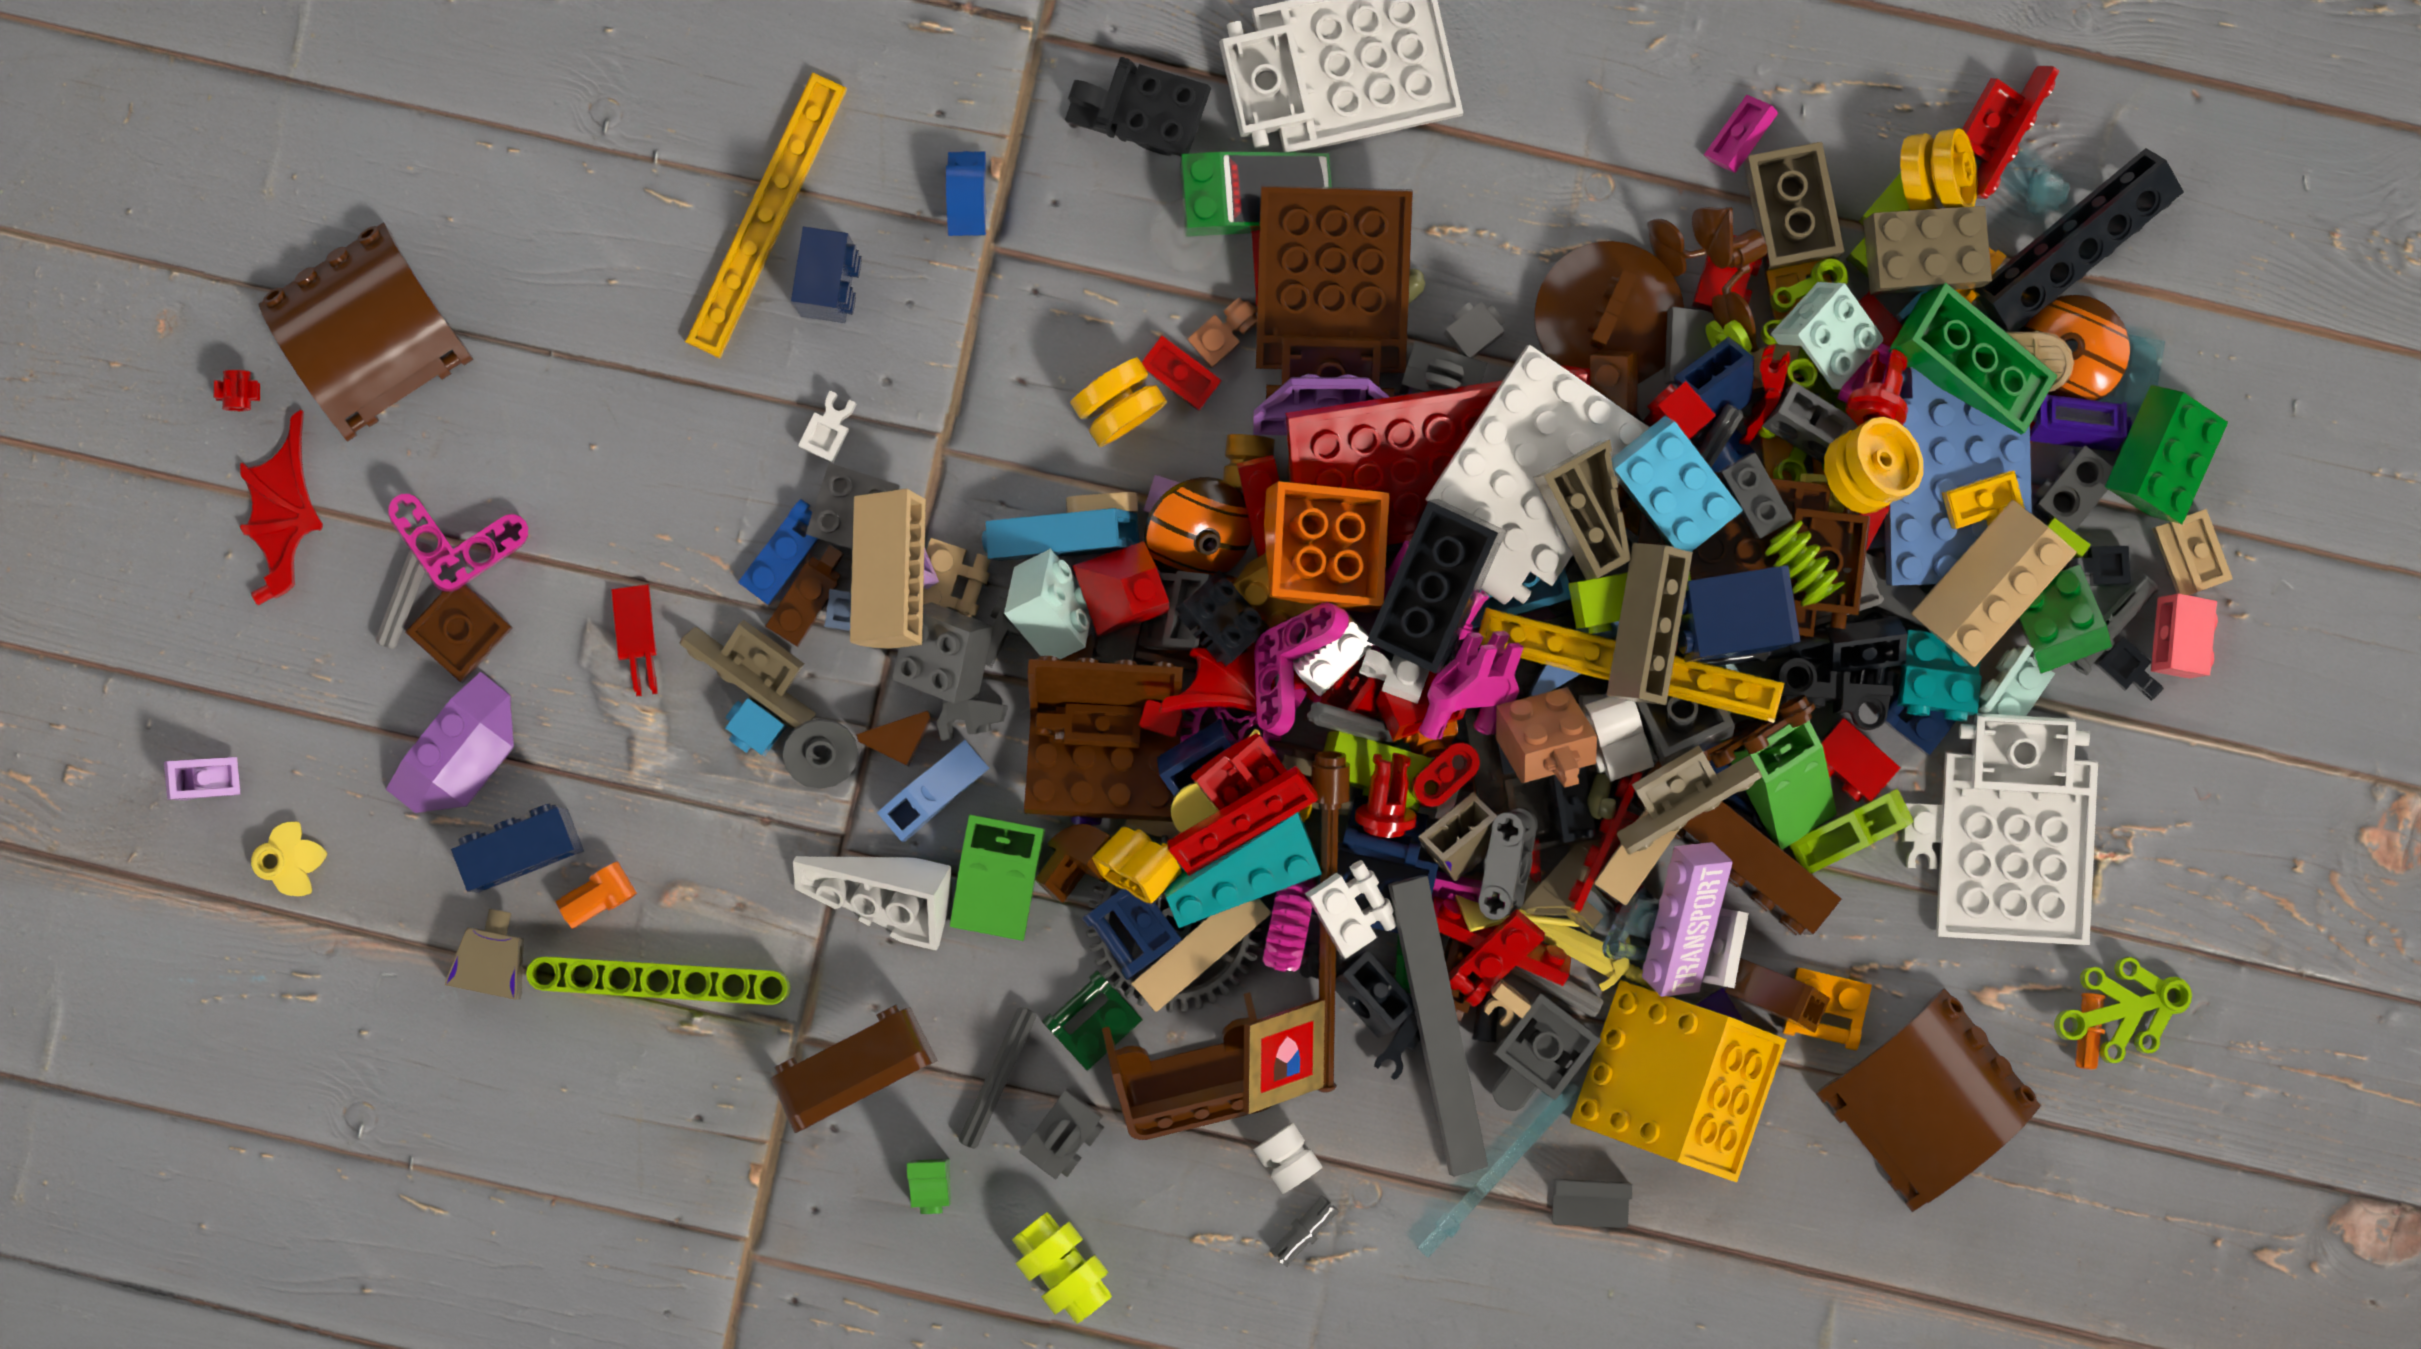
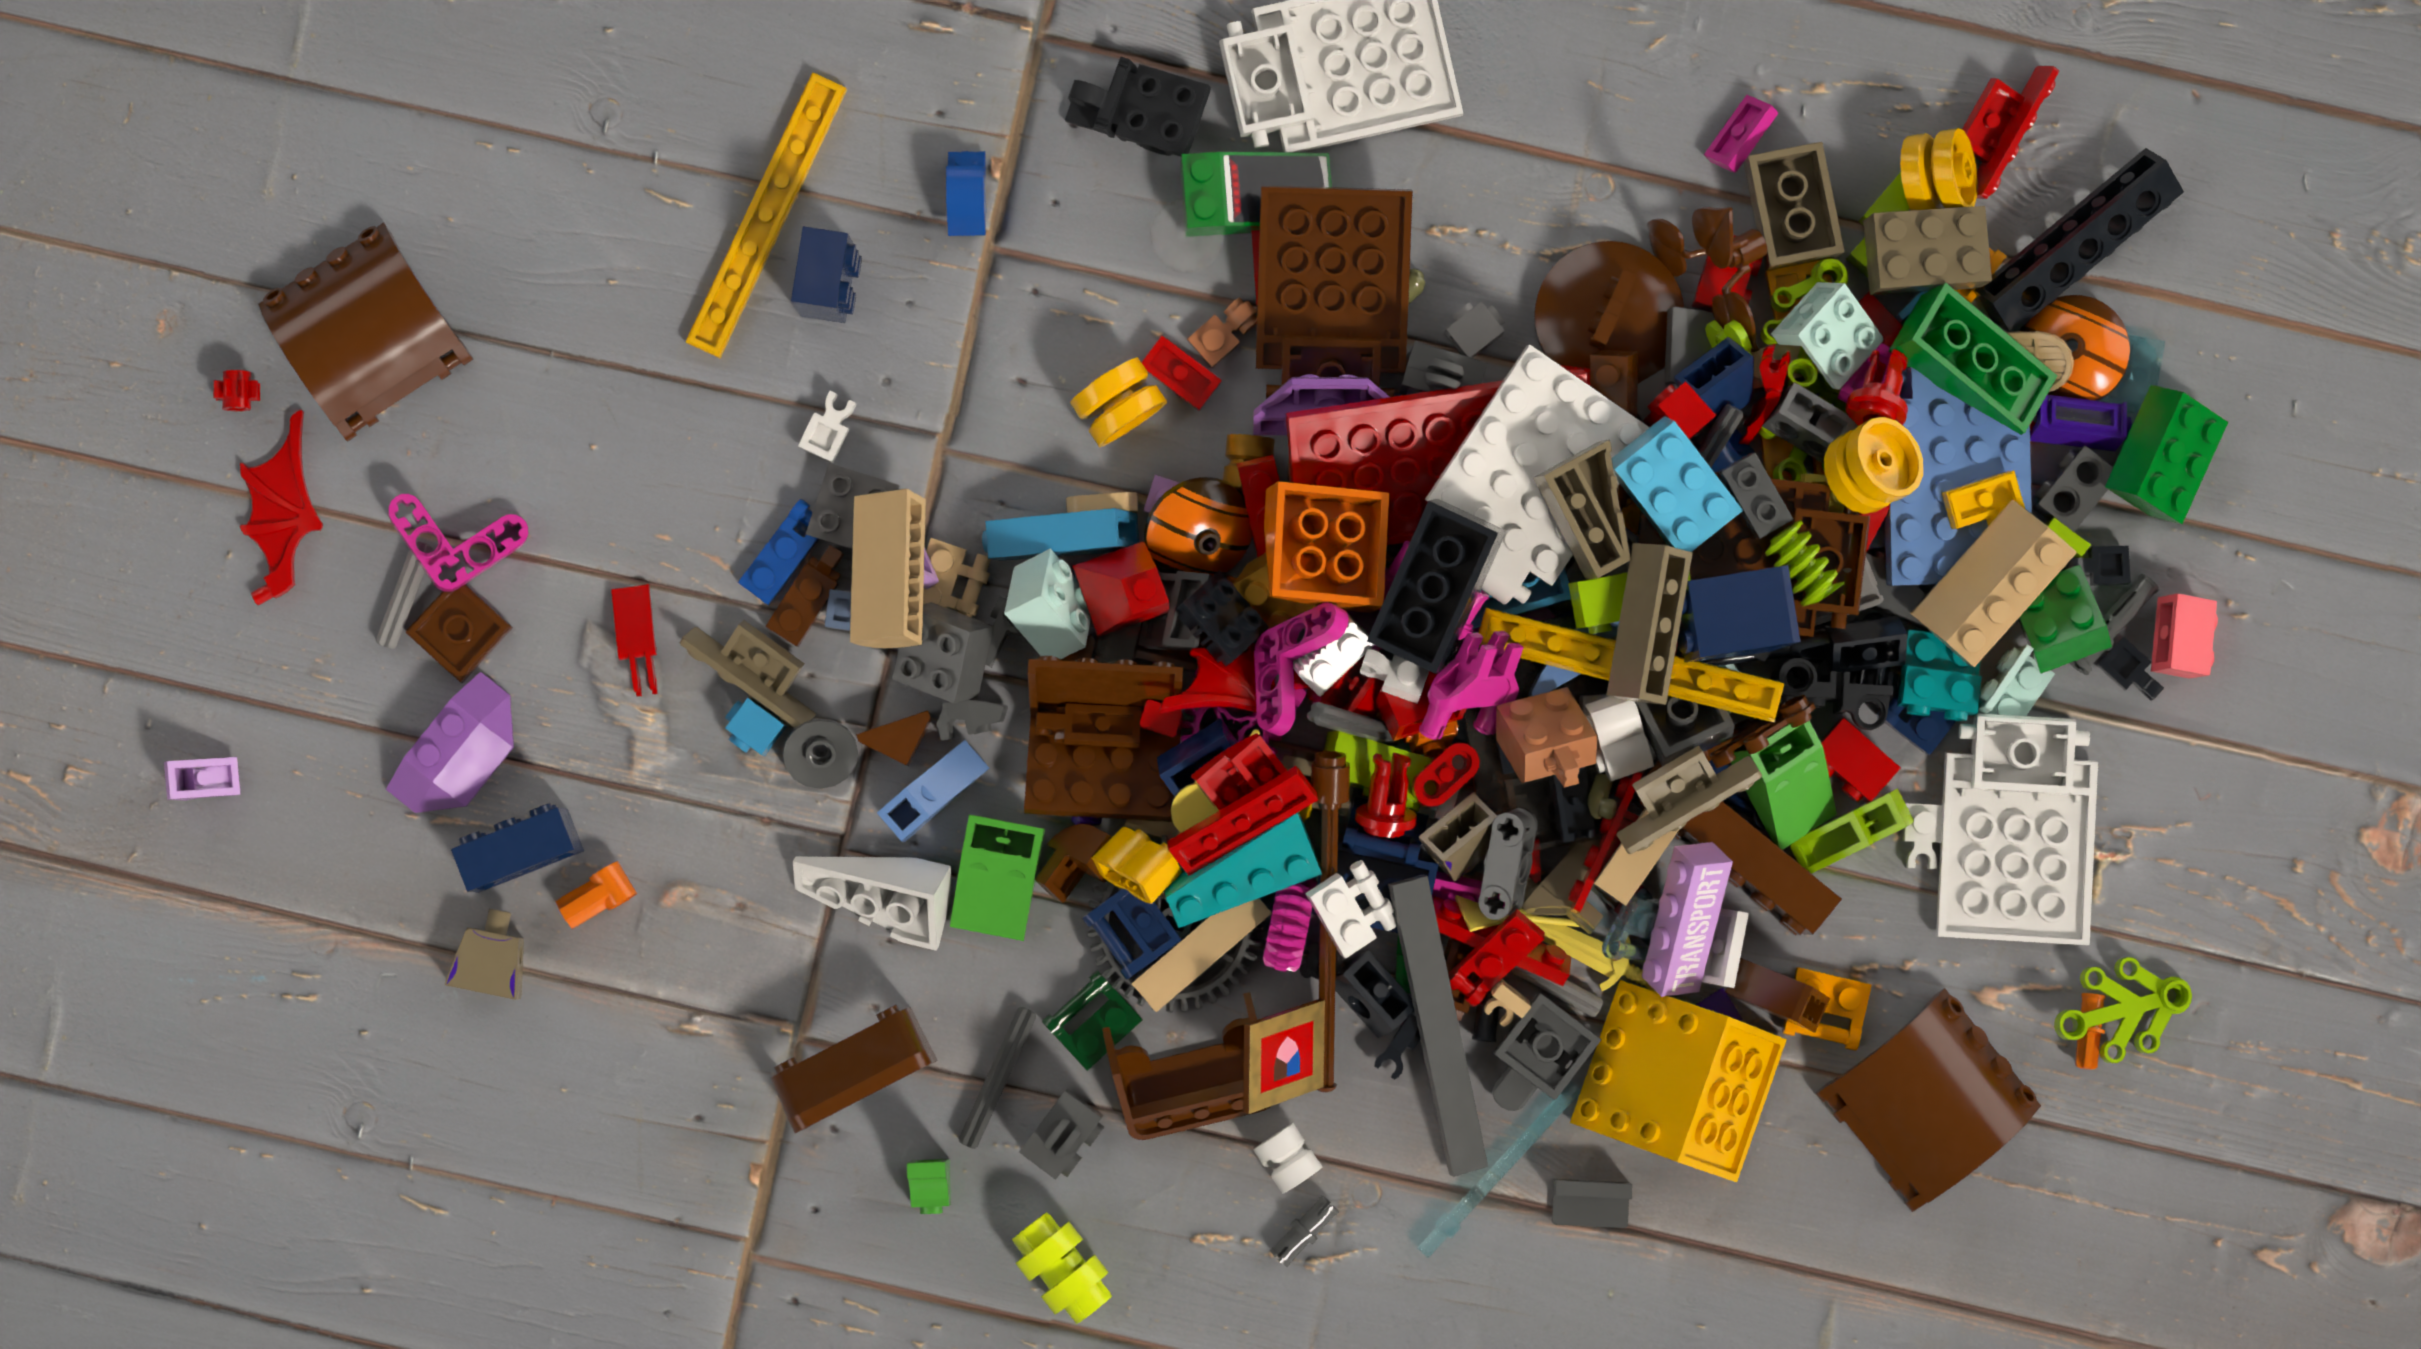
(294, 859): light yellow plate -> none
(640, 980): lime beam -> none
(2046, 190): clear light blue cone -> none
(2192, 553): tan plate -> none

